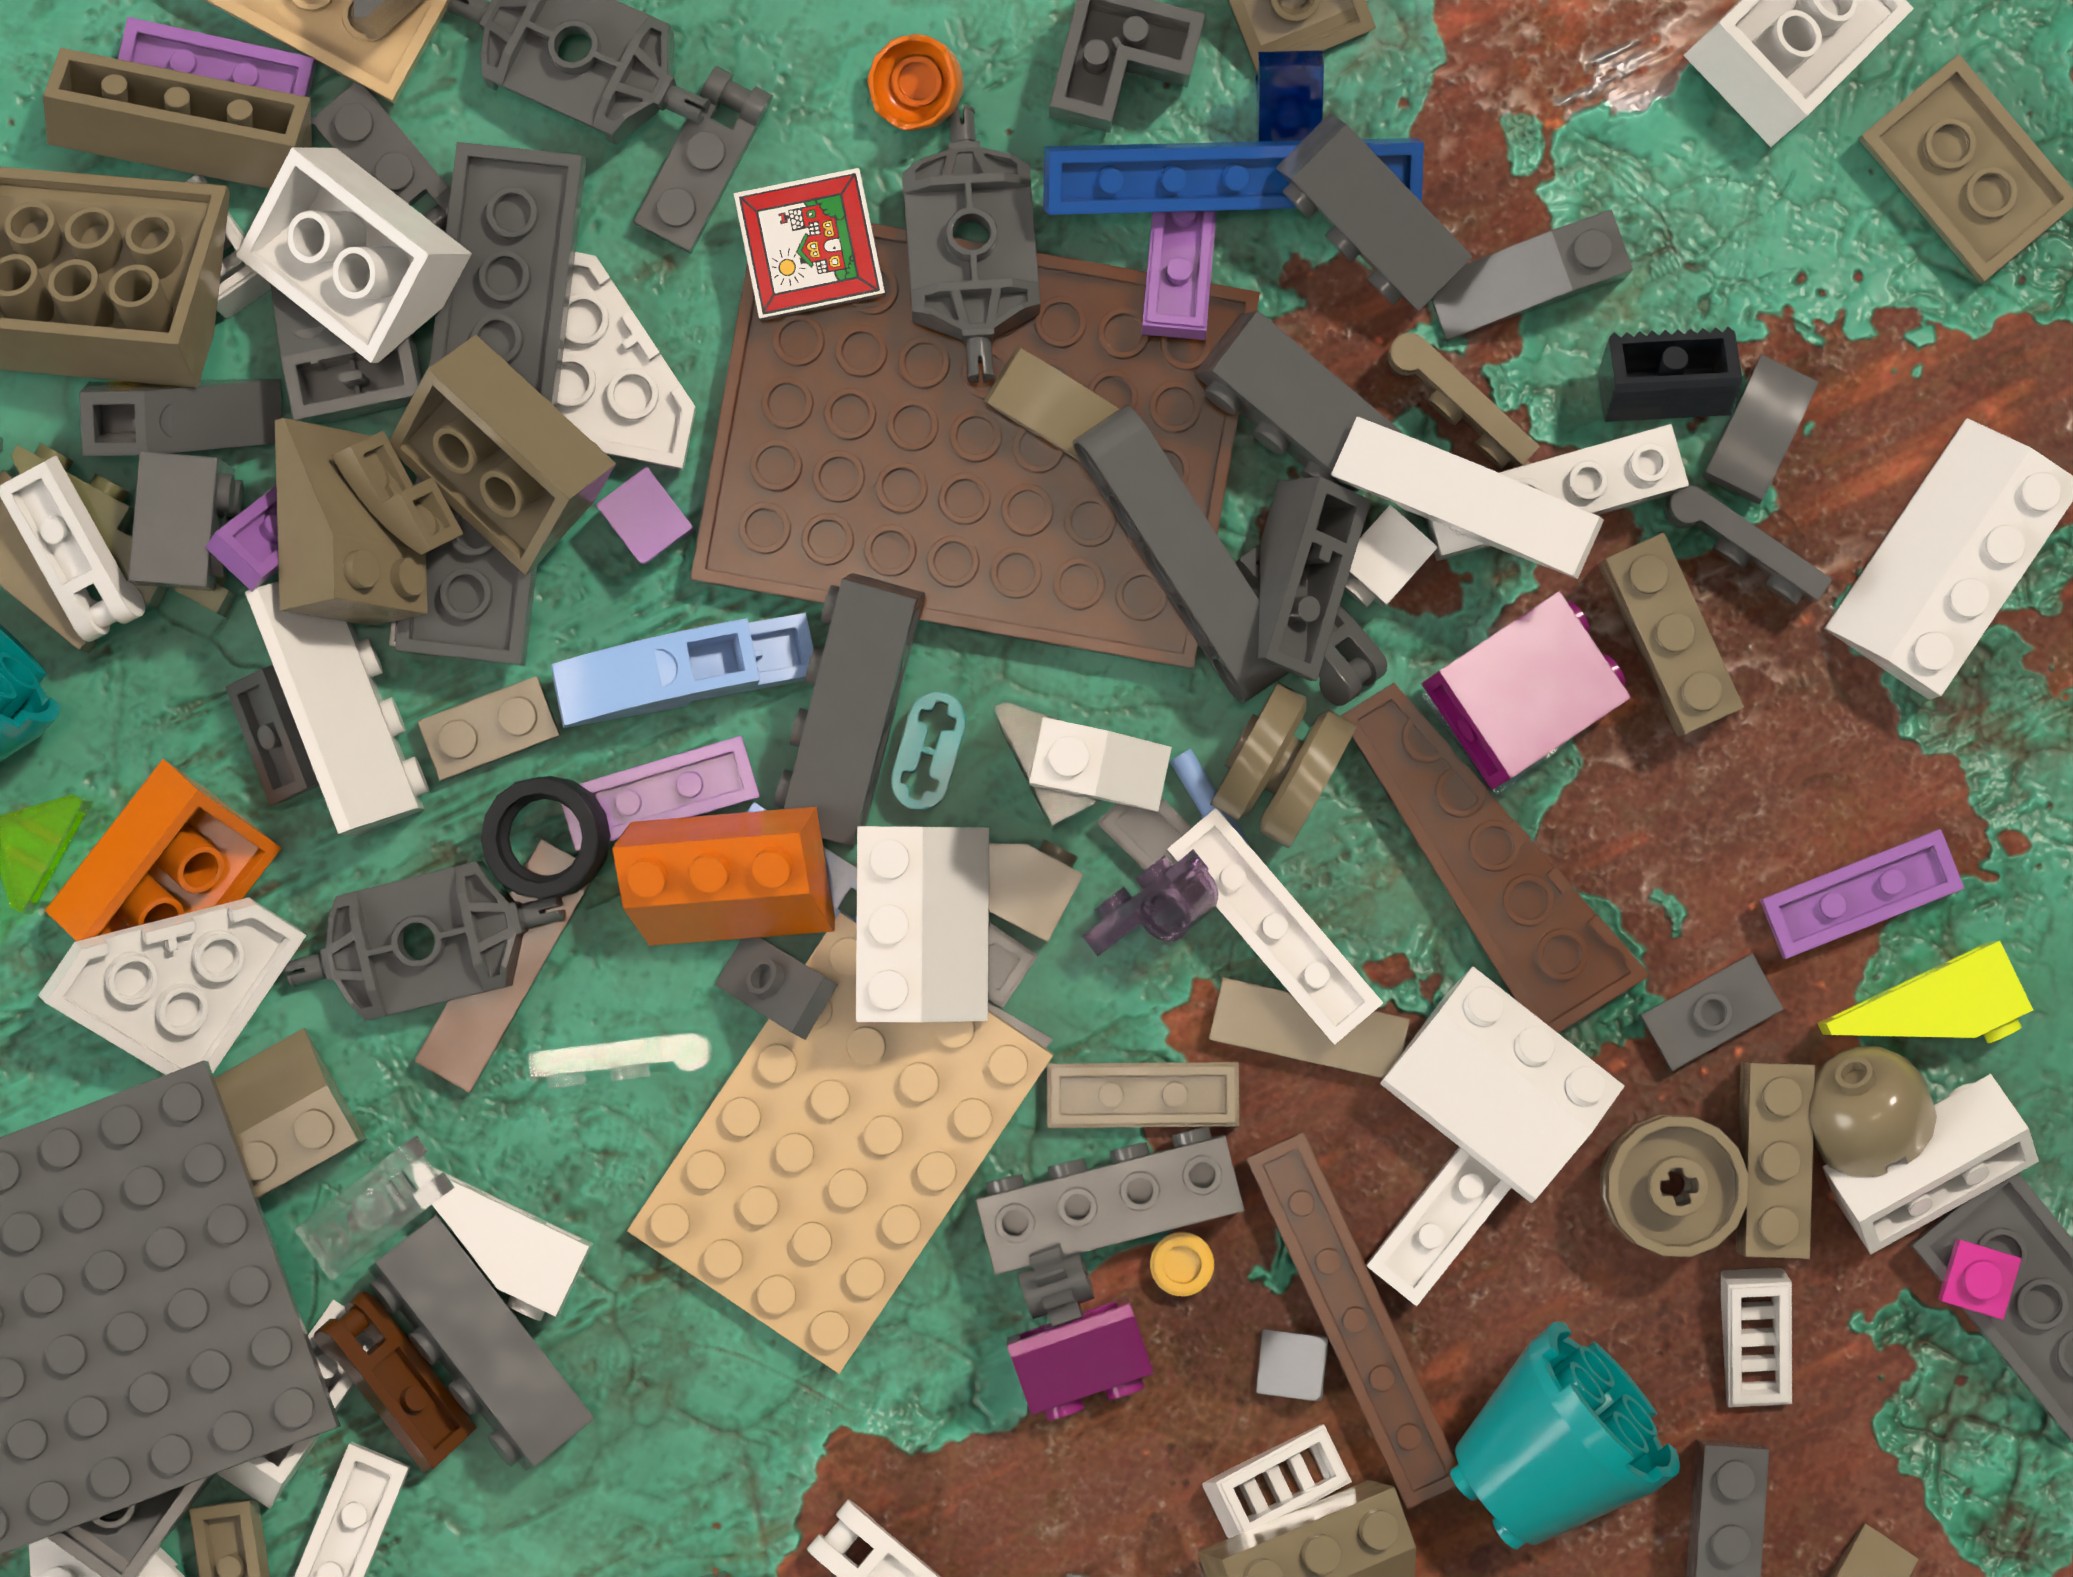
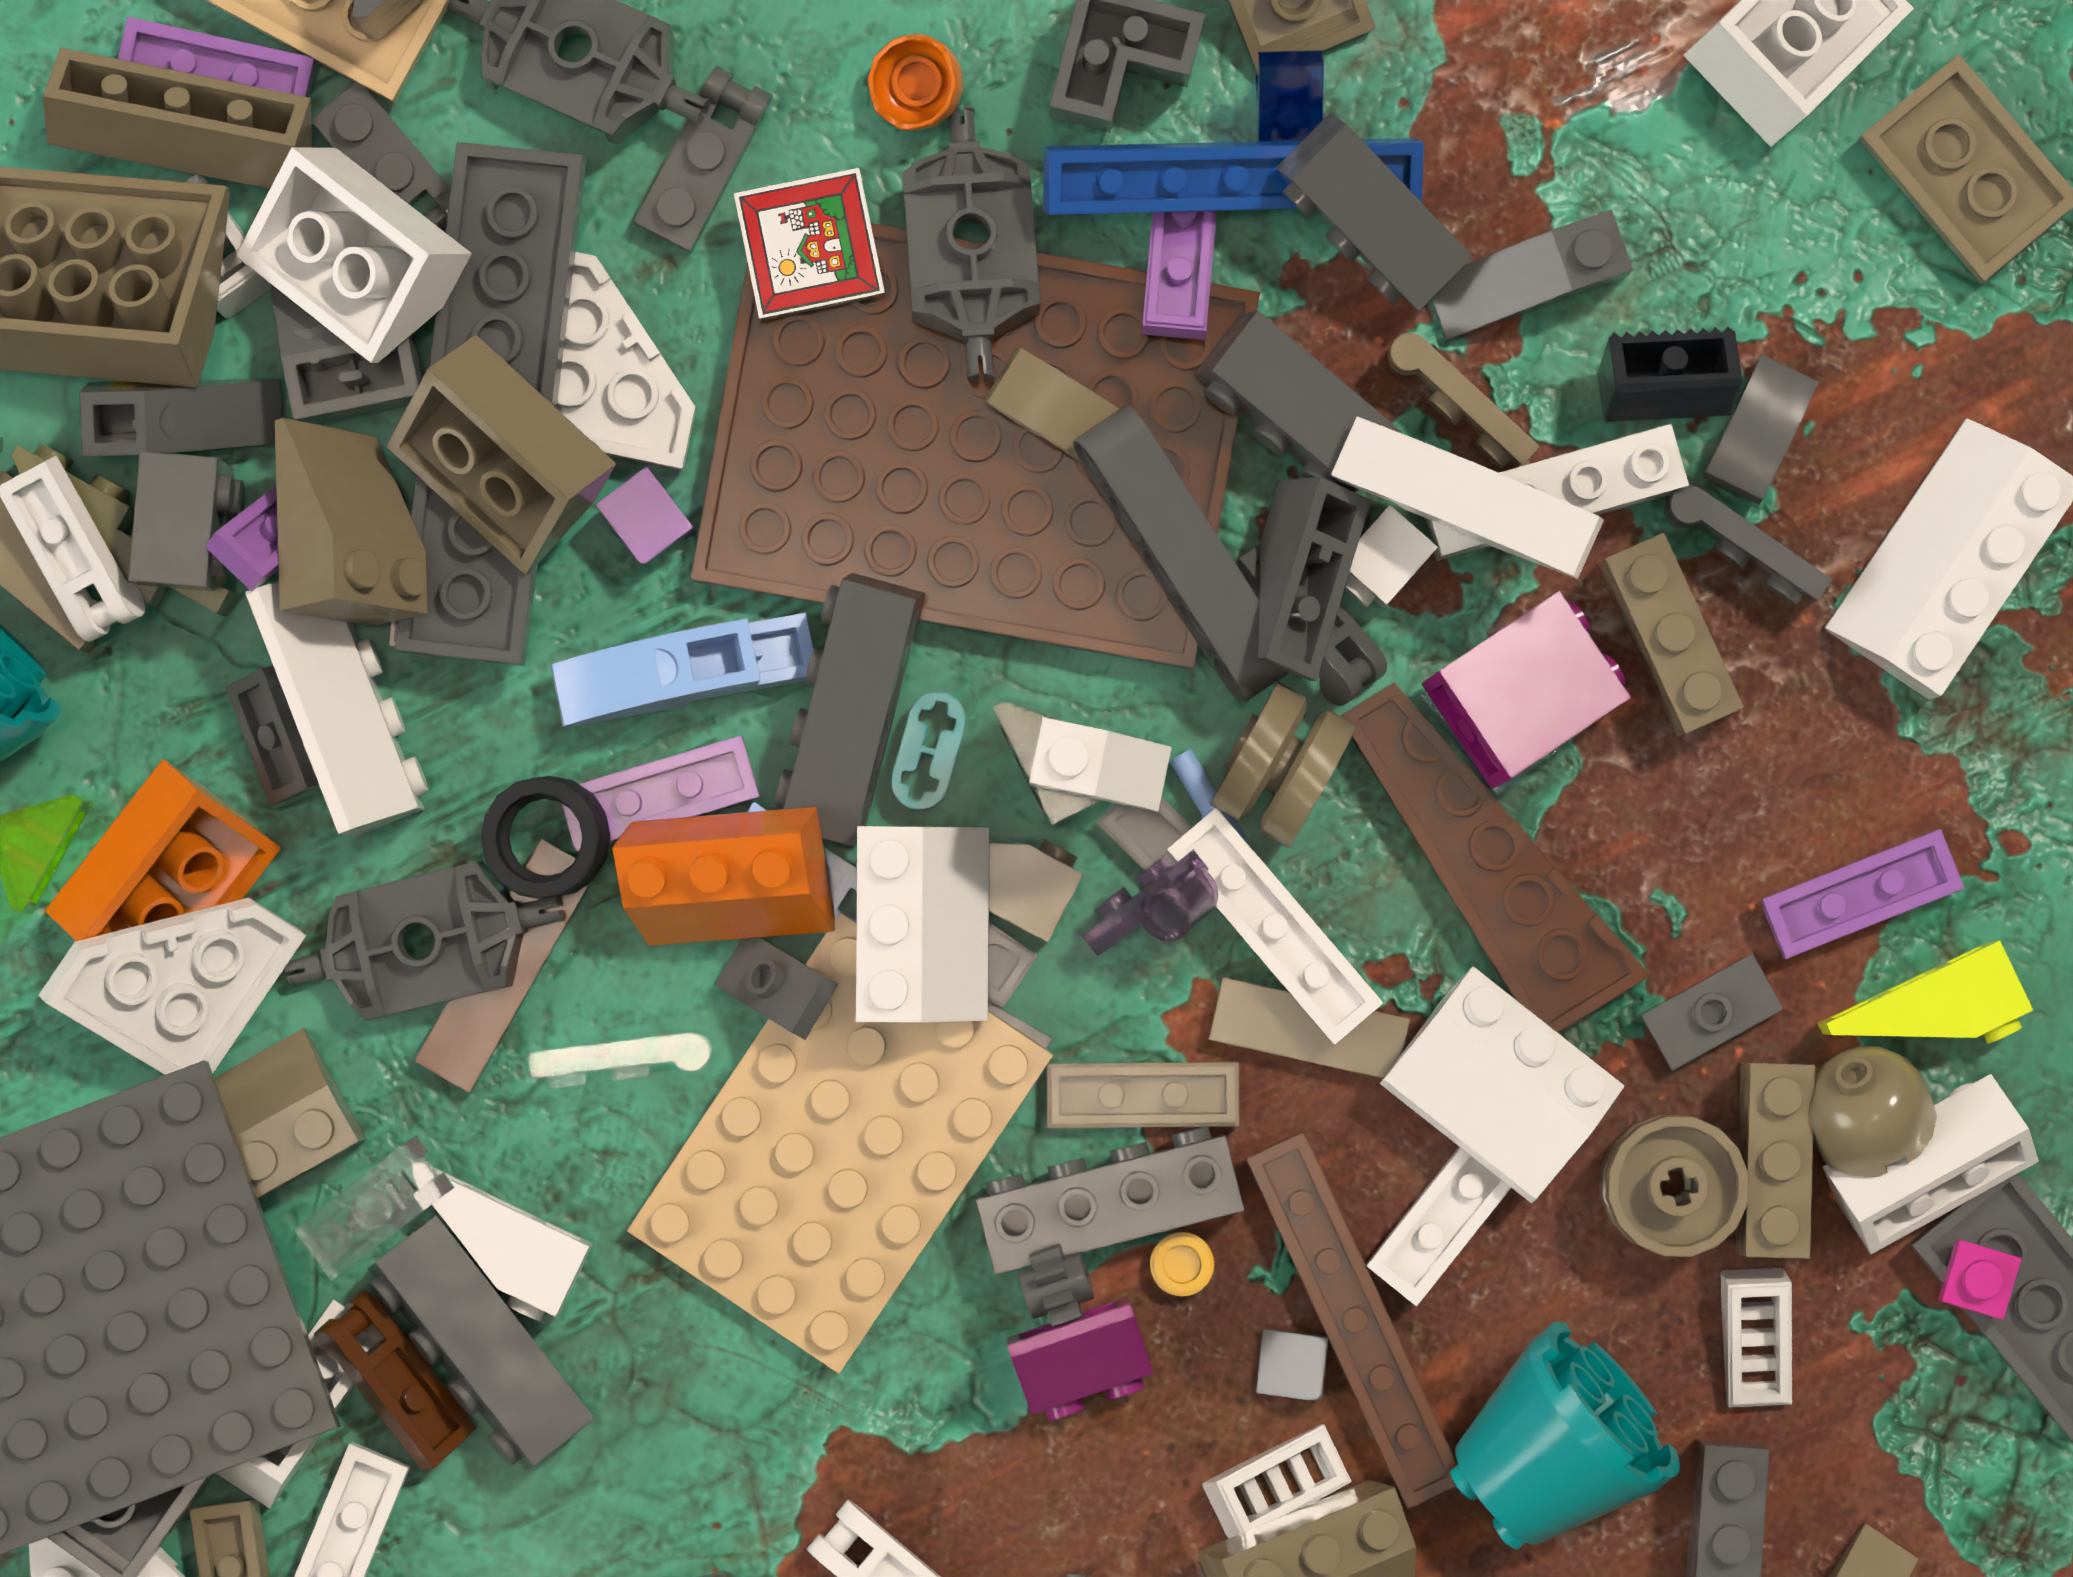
(411, 513): dark tan slope -> none
(489, 728): plate -> none

